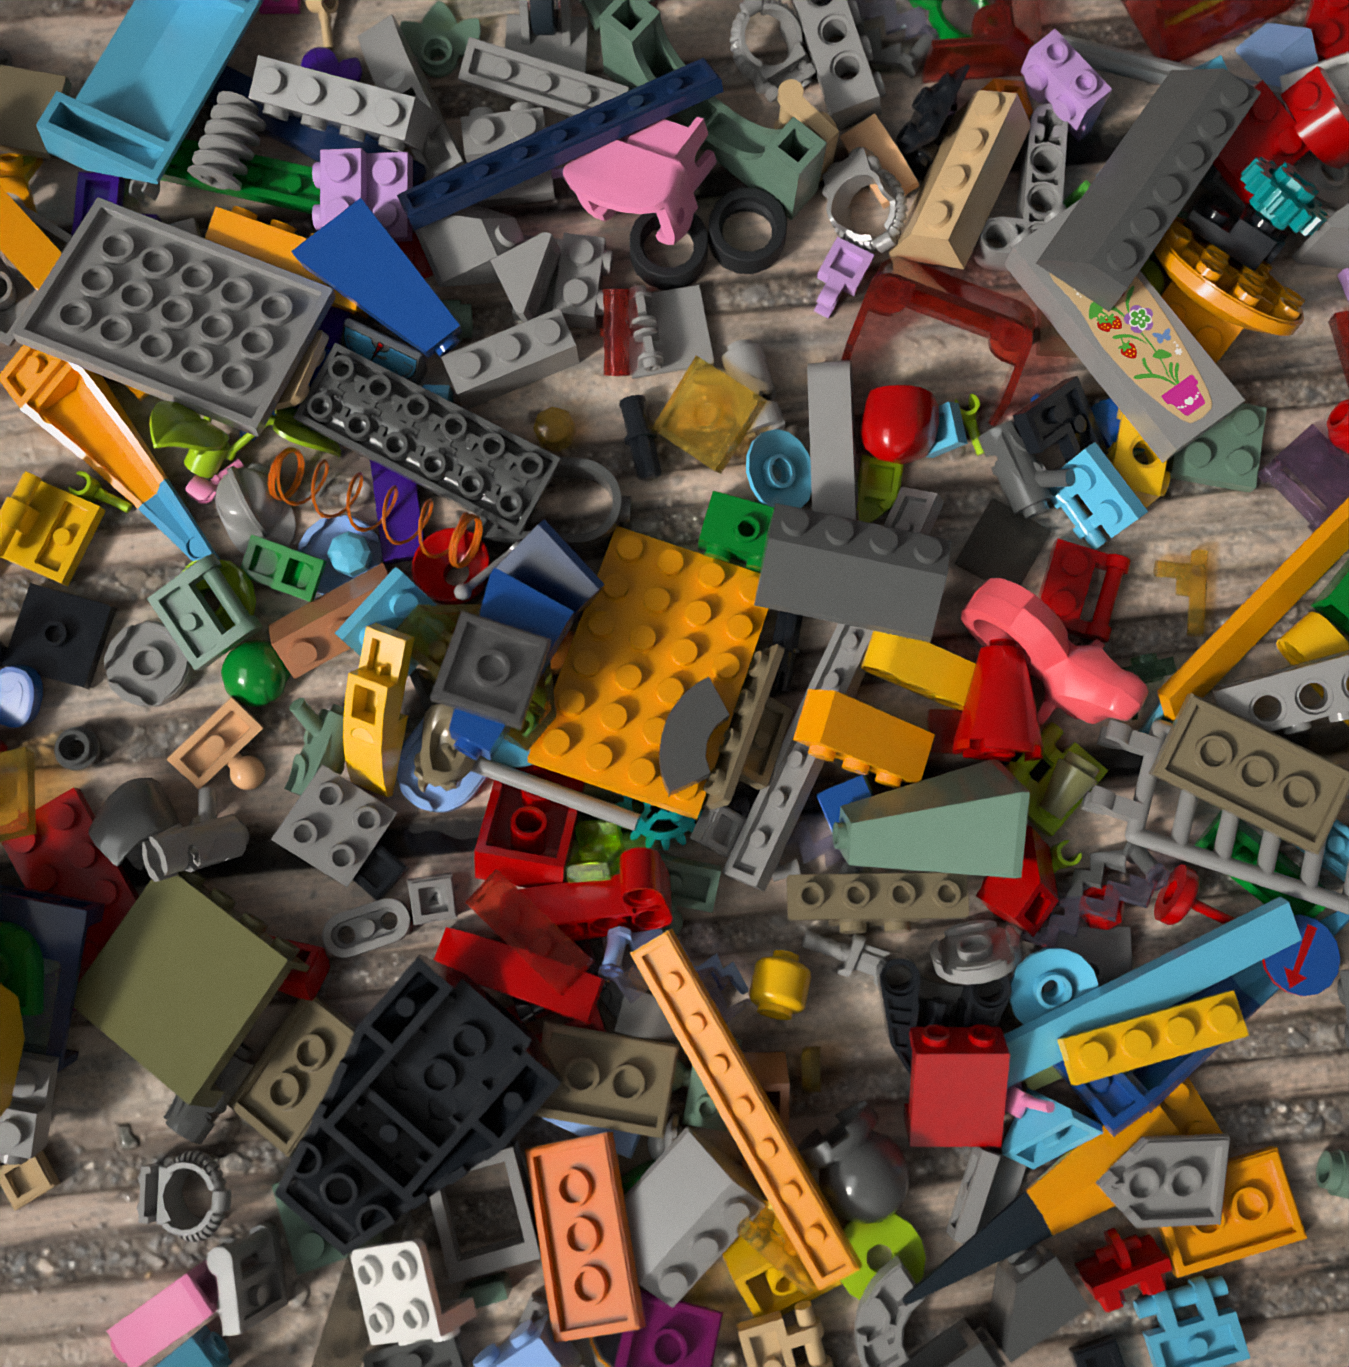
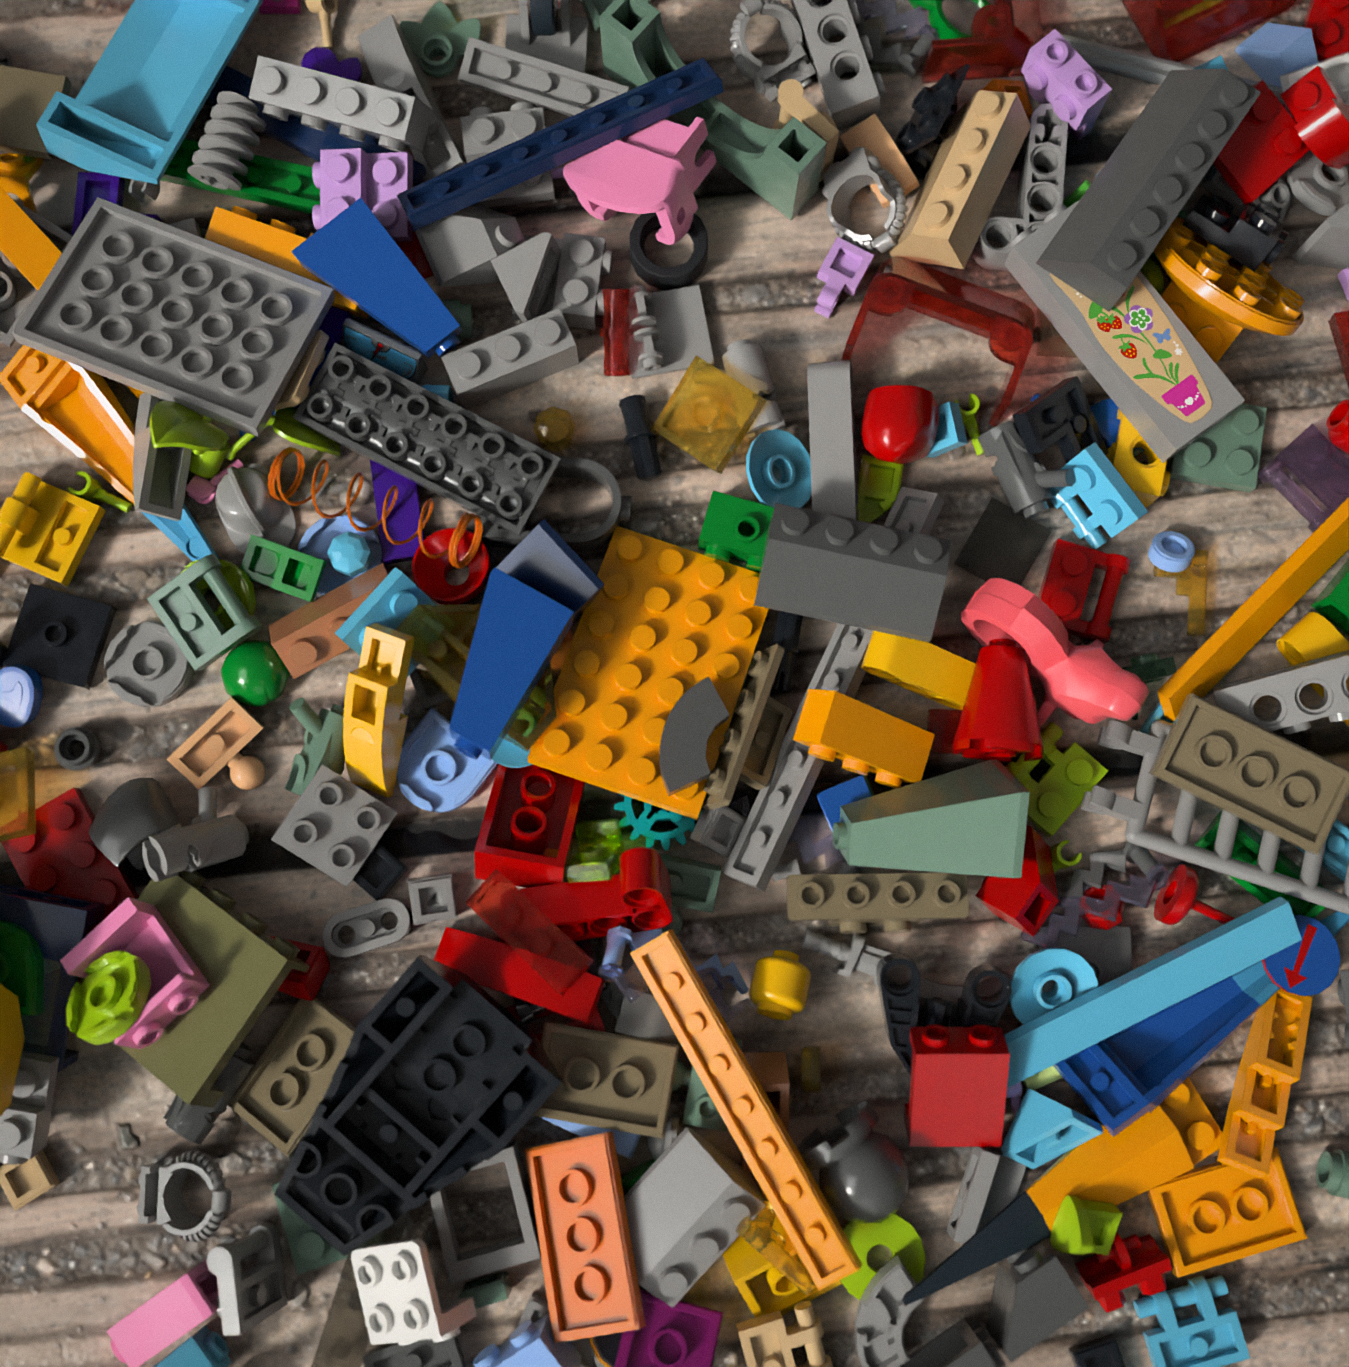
(108, 997): none -> lime tile
(158, 473): none -> light grey slope
(174, 975): none -> bright pink panel
(438, 760): dark tan hat -> none
(464, 590): light grey hinge -> none
(491, 670): flat silver plate -> none
(557, 793): light grey bar -> none
(747, 201): black tyre -> none
(976, 952): light grey tile -> none
(1018, 1101): bright pink hand -> none
(1068, 784): olive cone -> none
(1085, 1226): none -> lime tile
(1152, 1037): yellow plate -> none
(1170, 1180): light grey tile -> none
(1171, 551): none -> light blue tile
(1263, 1082): none -> light orange slope
(1283, 196): teal gear -> none

